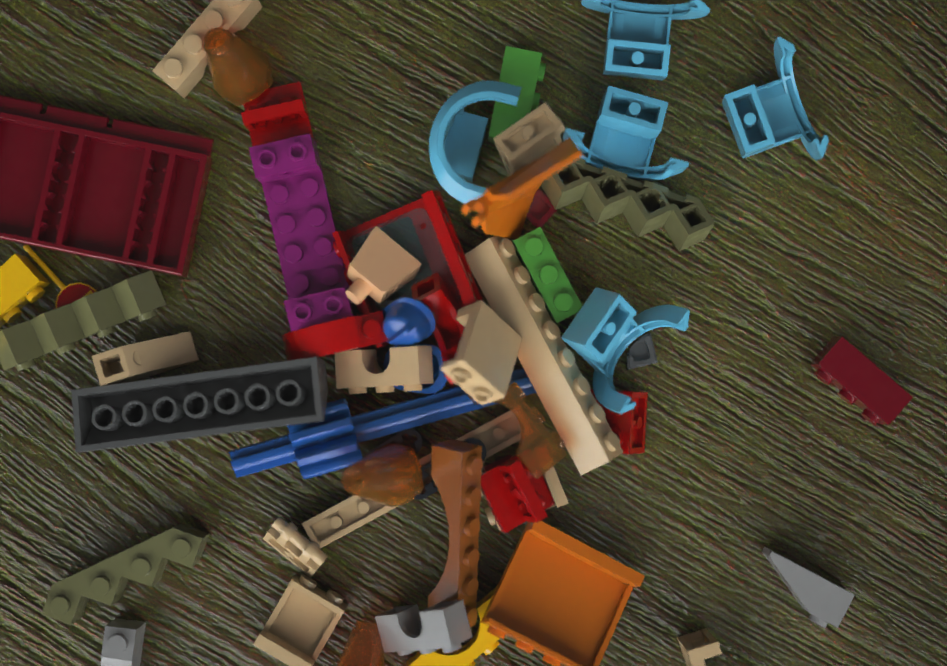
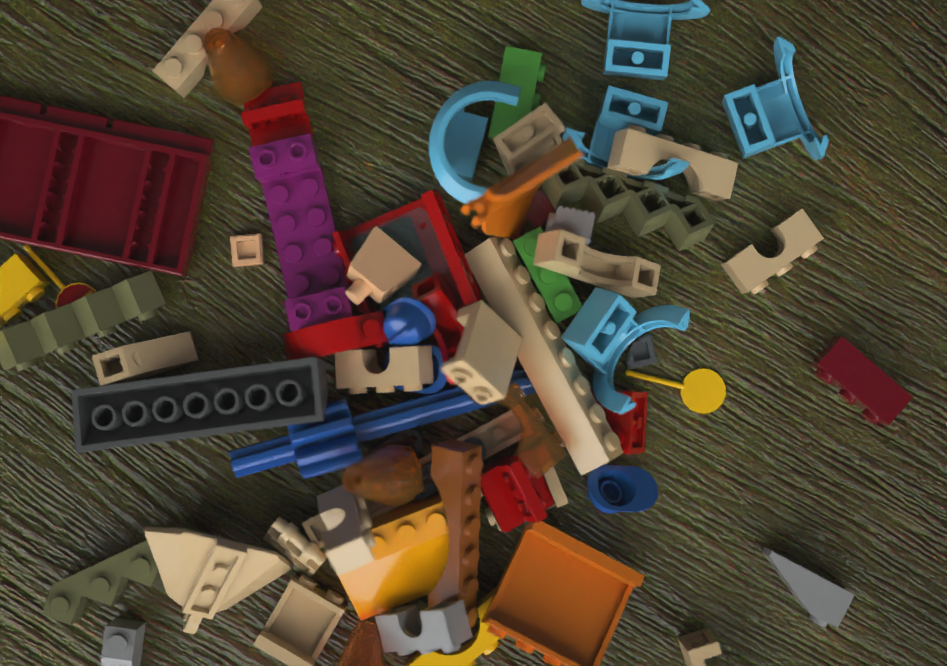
(210, 571): none -> tan panel
(247, 250): none -> light nougat tile
(349, 534): none -> tan arch
(407, 558): none -> light orange slope
(570, 256): none -> tan arch
(571, 221): none -> light grey brick
(621, 489): none -> blue piece
(700, 390): none -> yellow piece
(707, 174): none -> tan arch
(795, 237): none -> tan arch

